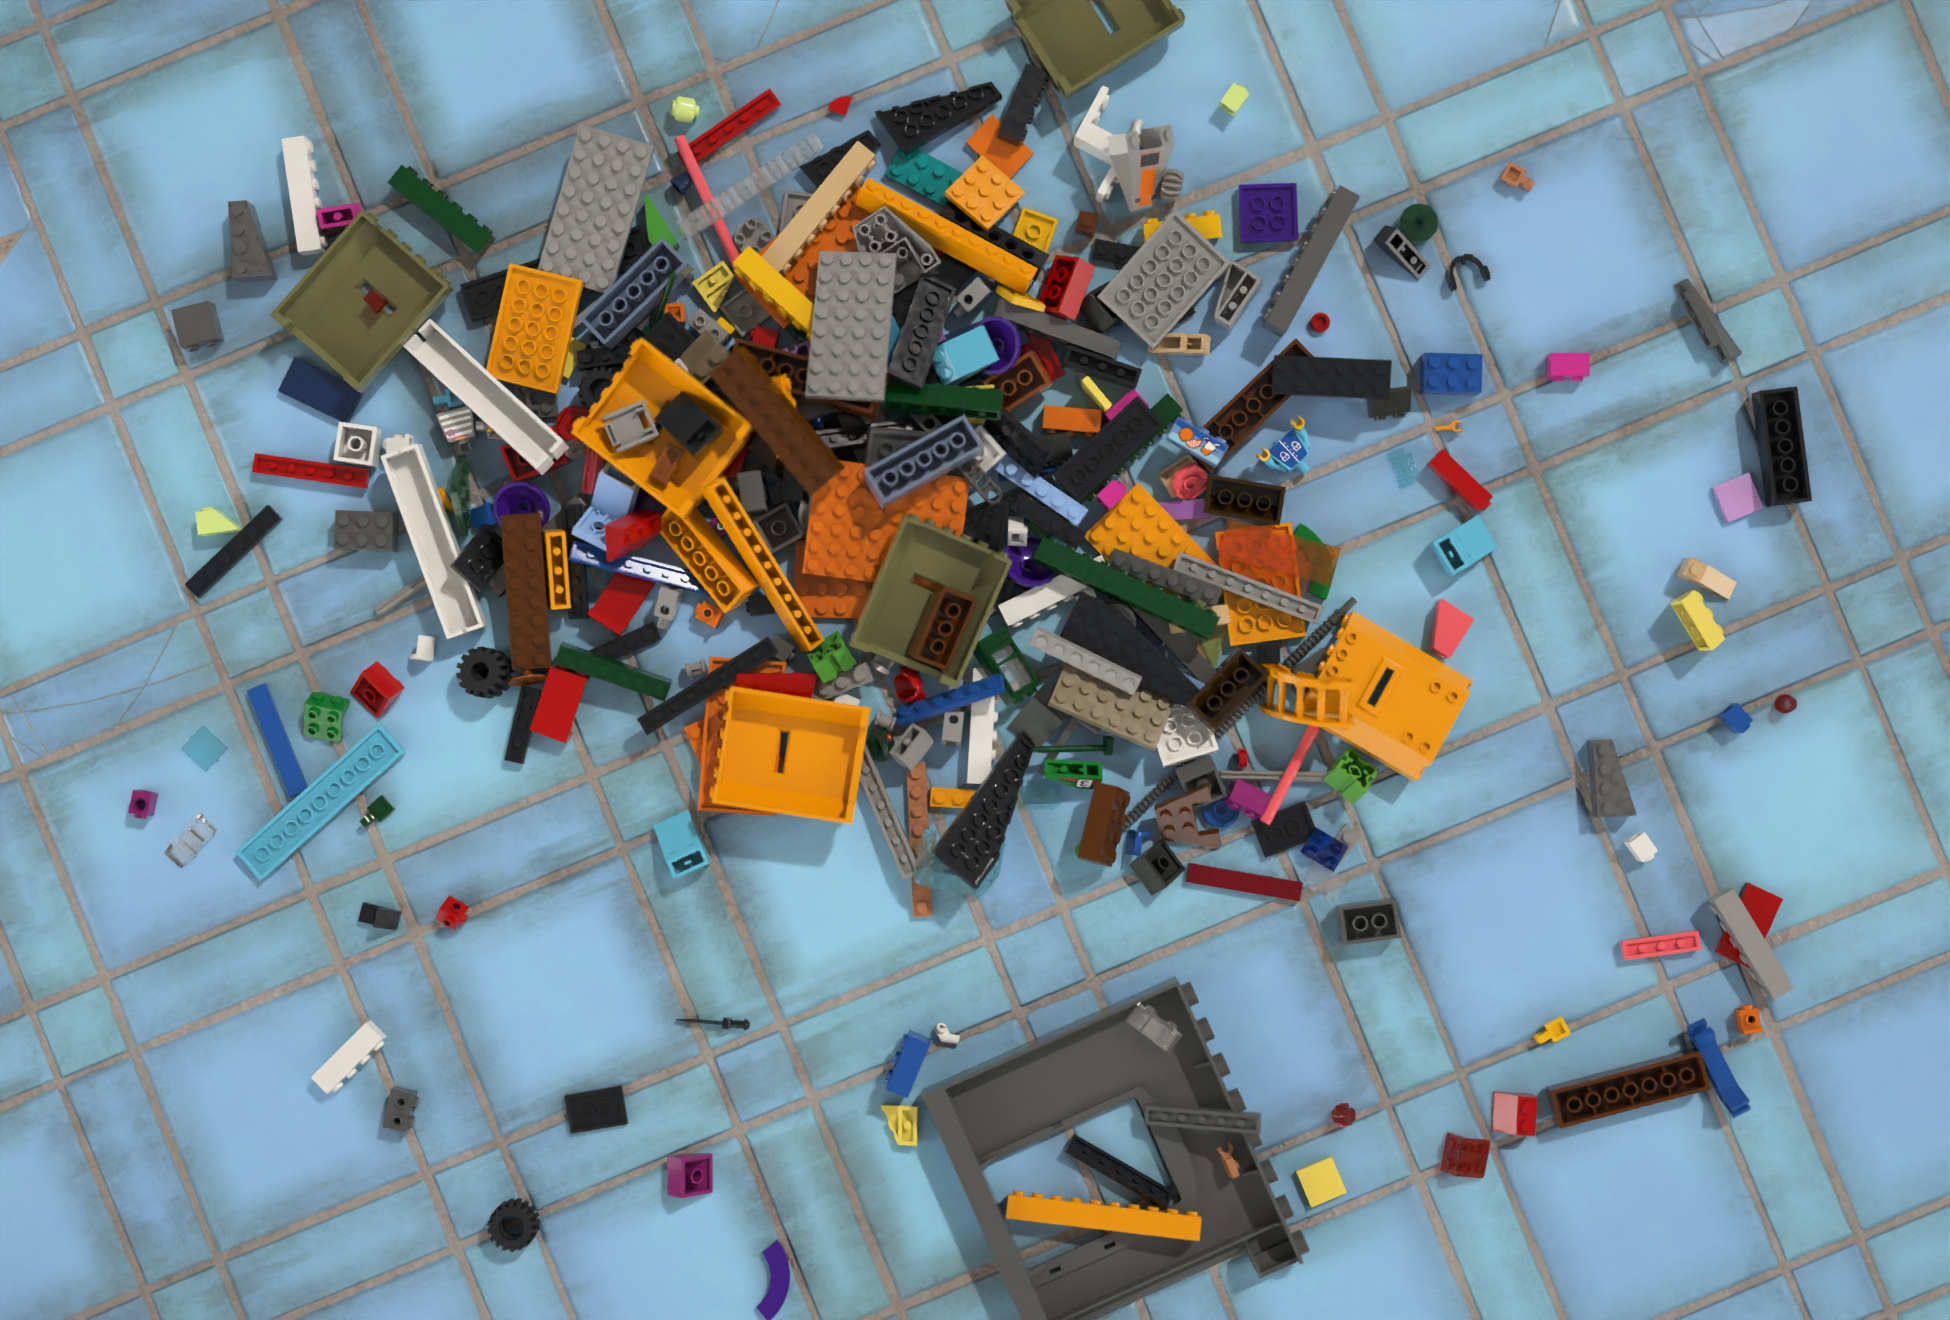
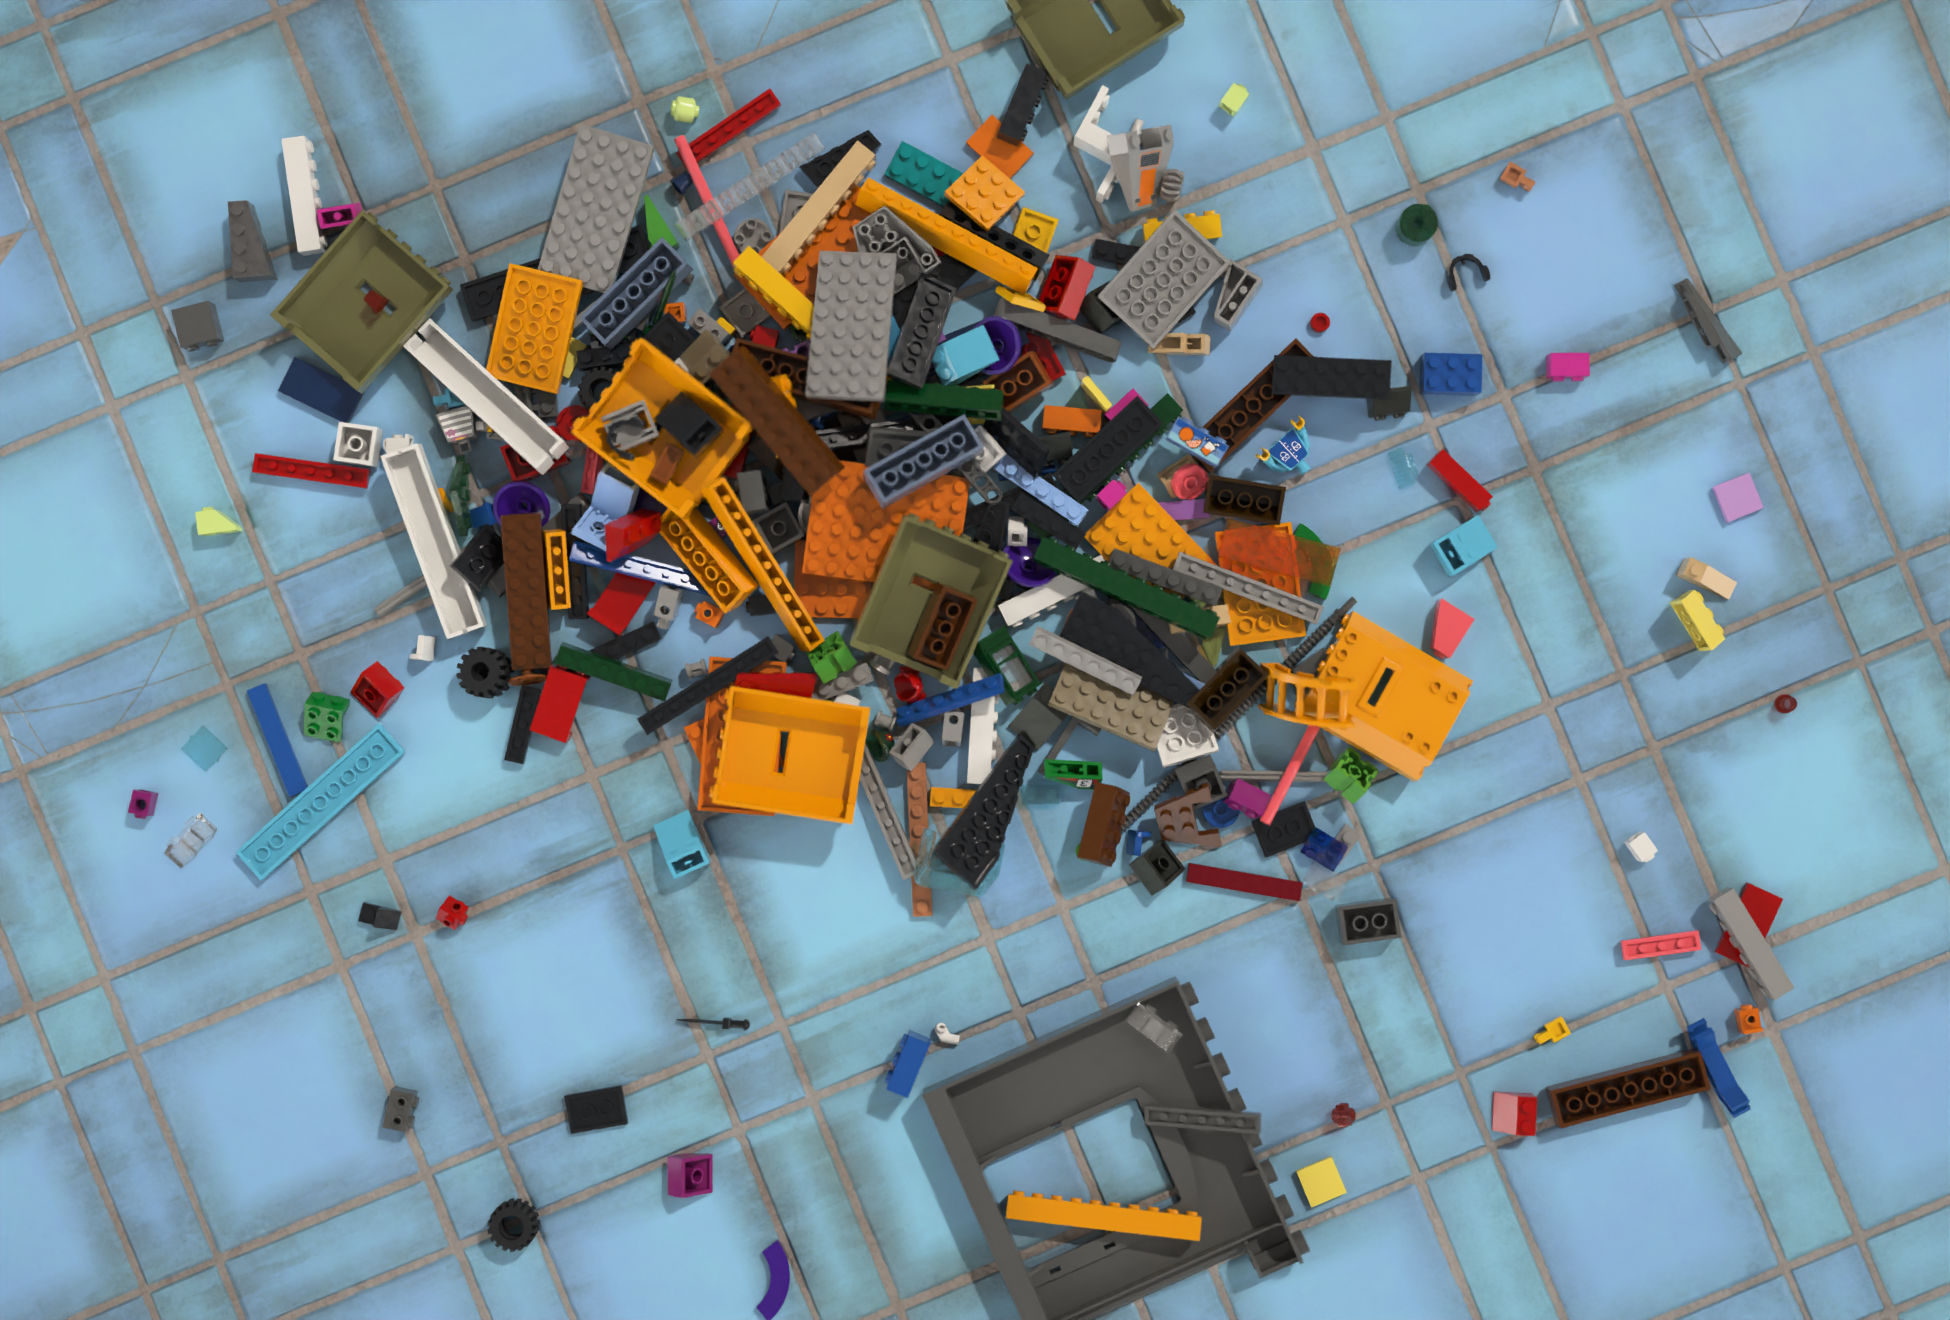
(233, 551): black plate -> none
(349, 1056): white brick -> none
(366, 531): dark grey brick -> none
(378, 810): dark green plate -> none
(441, 210): dark green brick -> none
(632, 422): none -> black piece
(714, 285): light yellow wing -> none
(840, 105): red tile -> none
(903, 1122): light yellow wing -> none
(933, 116): black wing -> none
(978, 291): light grey torso -> none
(1086, 223): reddish brown brick -> none
(1101, 367): black brick -> none
(1107, 747): dark green piece -> none
(1119, 1171): black plate -> none
(1230, 1164): nougat plate -> none
(1242, 758): red tile -> none
(1268, 213): dark purple plate -> none
(1268, 652): black brick -> none
(1311, 259): dark grey brick -> none
(1401, 251): black slope -> none
(1452, 426): light orange hand -> none
(1465, 1156): clear red bracket -> none
(1607, 782): flat silver wedge -> none
(1735, 718): blue brick -> none
(1781, 446): black brick -> none

